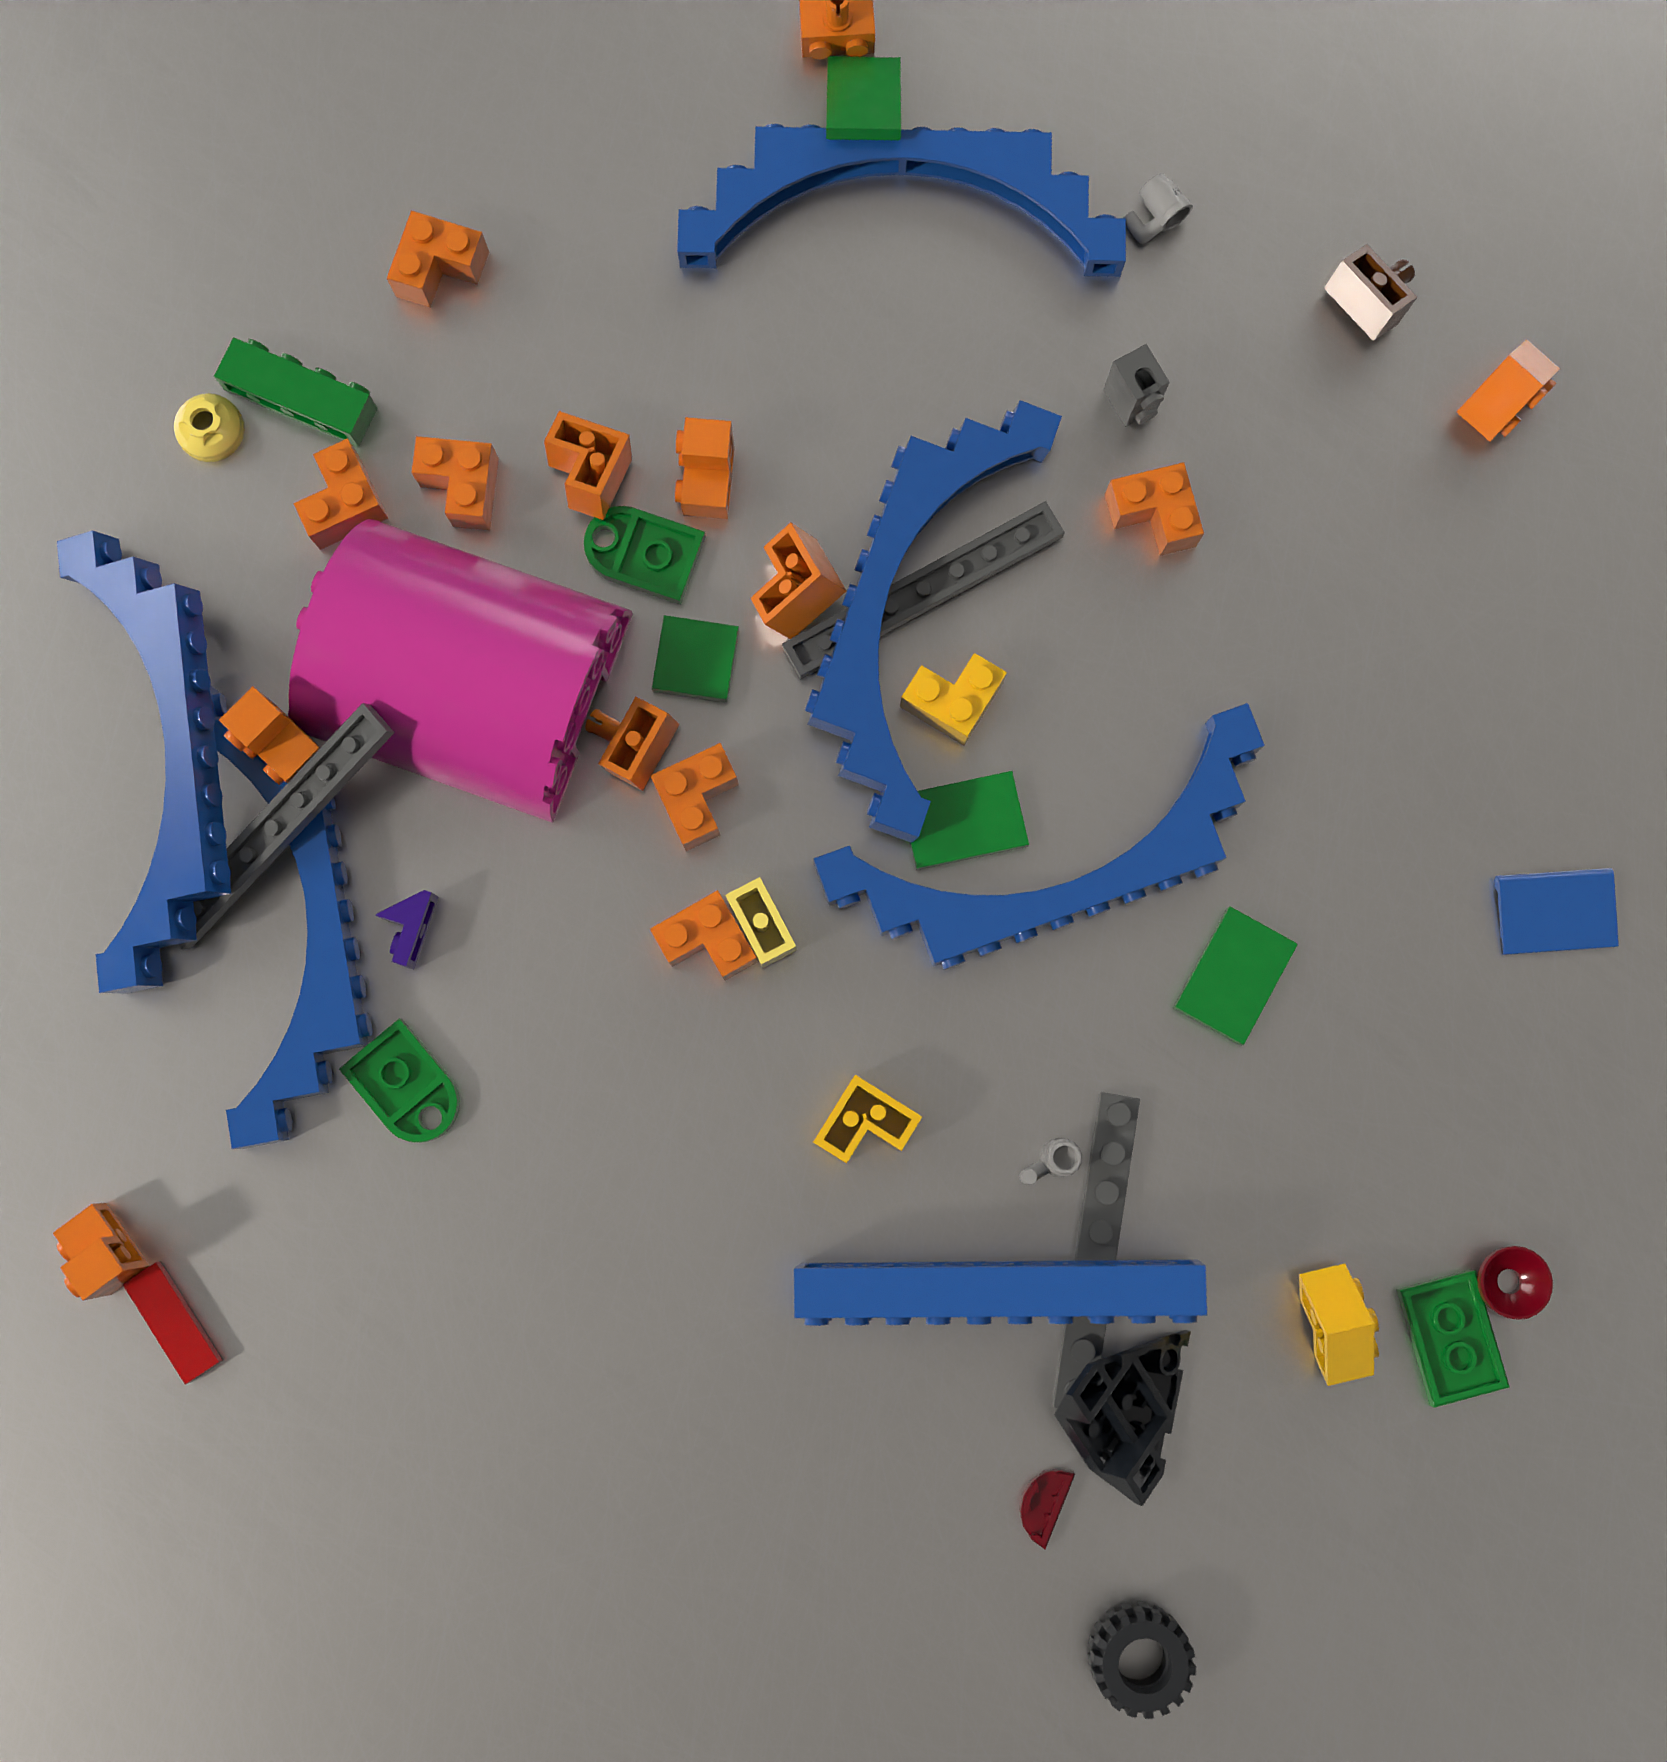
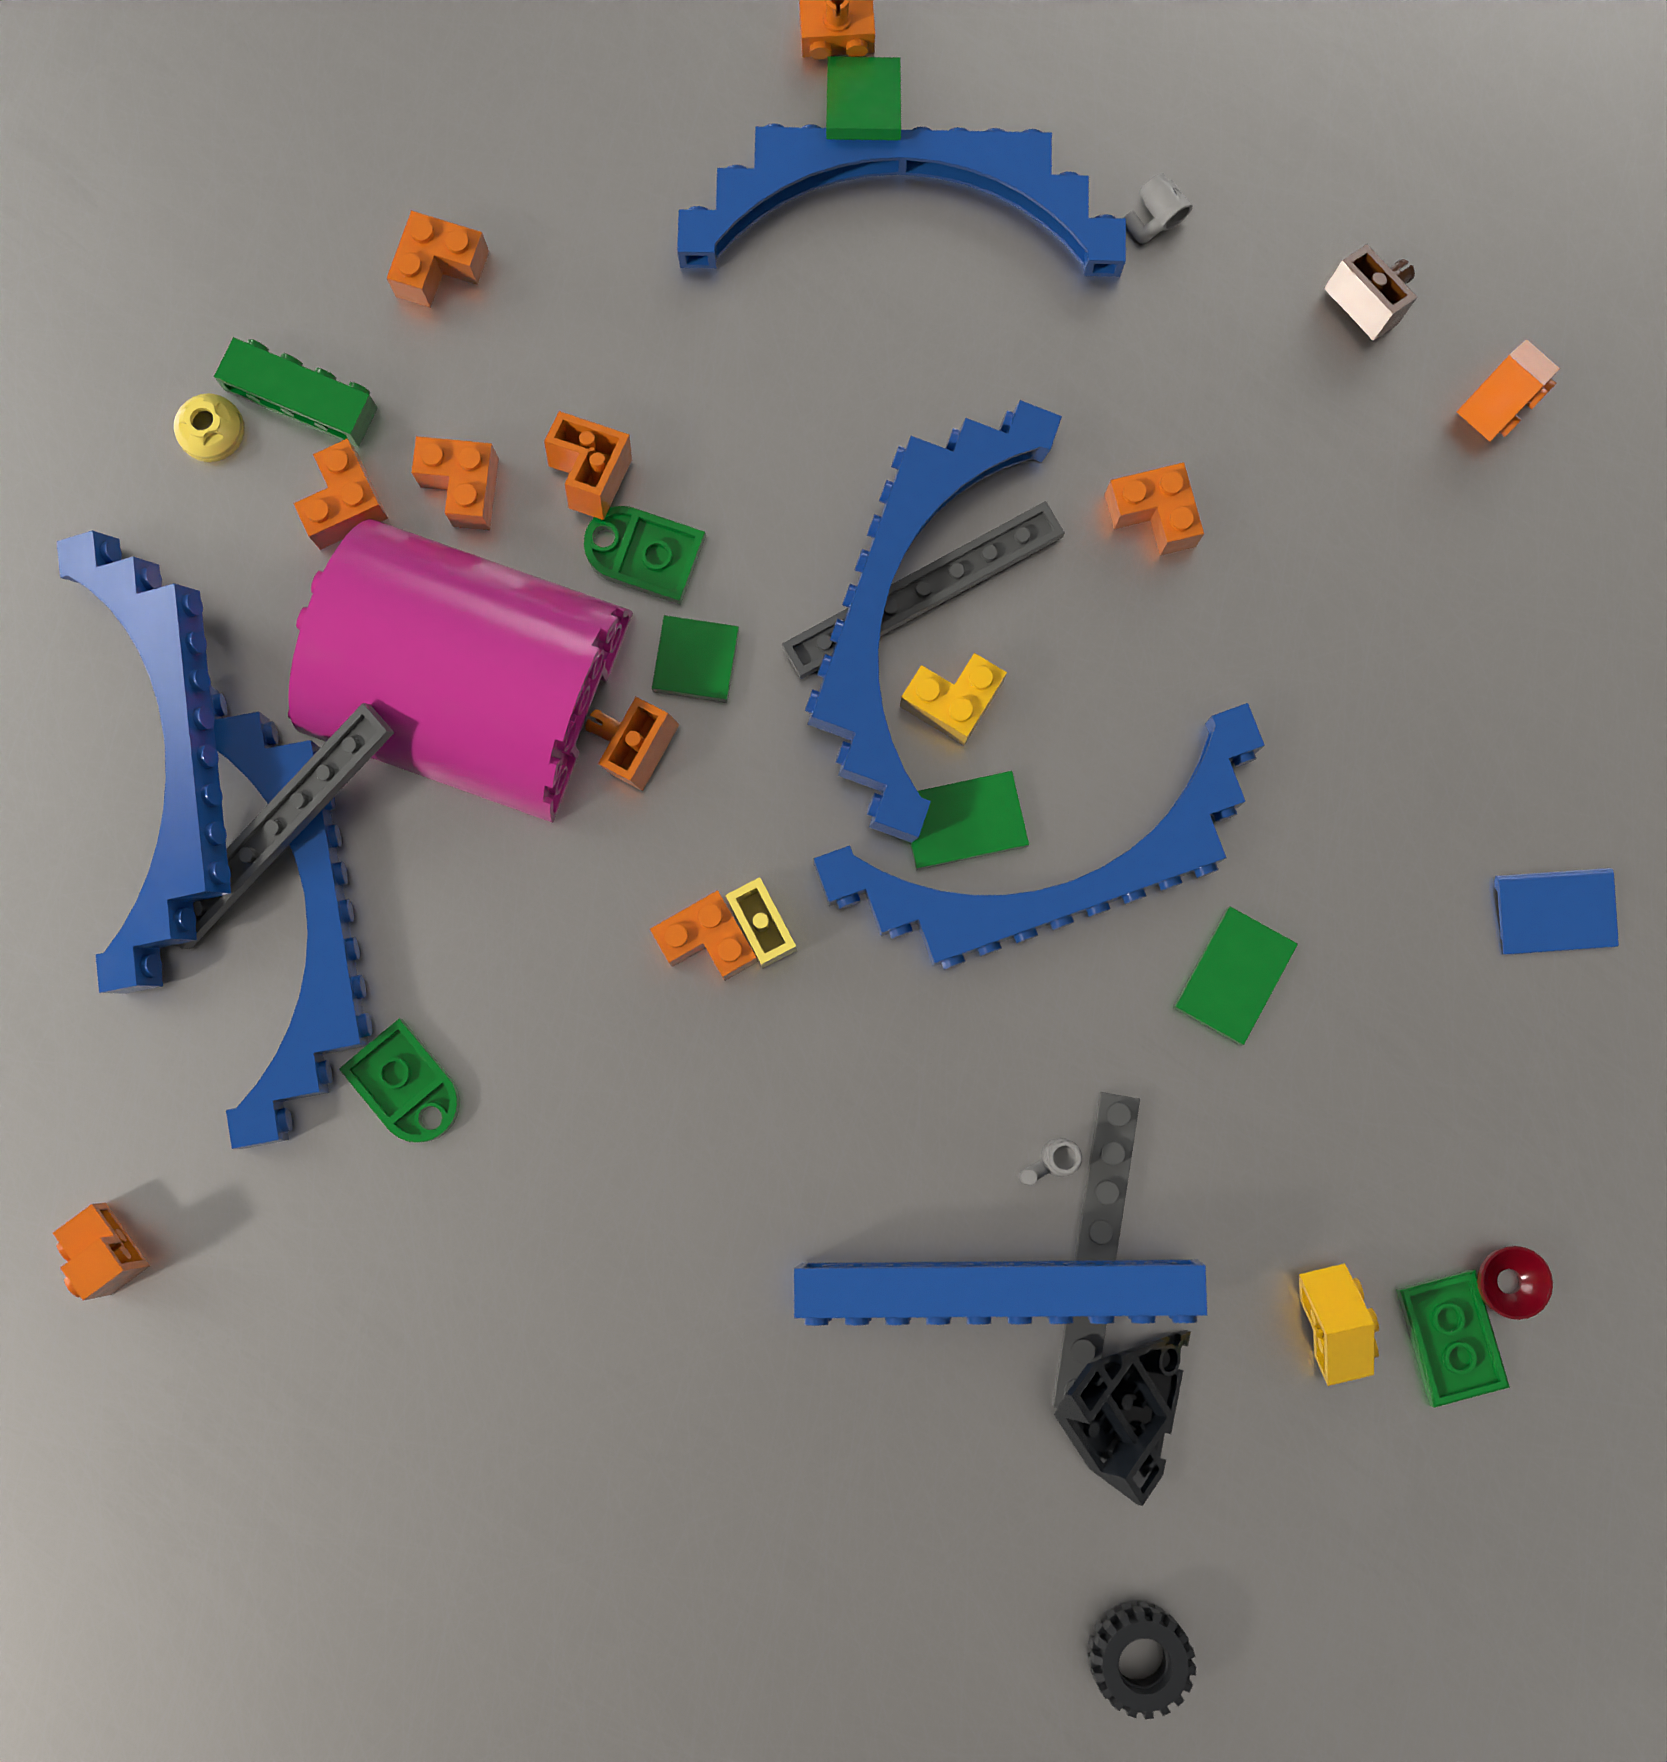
(172, 1322): red tile -> none
(266, 731): orange brick -> none
(415, 917): dark purple slope -> none
(687, 787): orange brick -> none
(707, 457): orange brick -> none
(802, 586): orange brick -> none
(864, 1109): yellow brick -> none
(1043, 1502): dark red tile -> none
(1136, 386): dark grey brick -> none

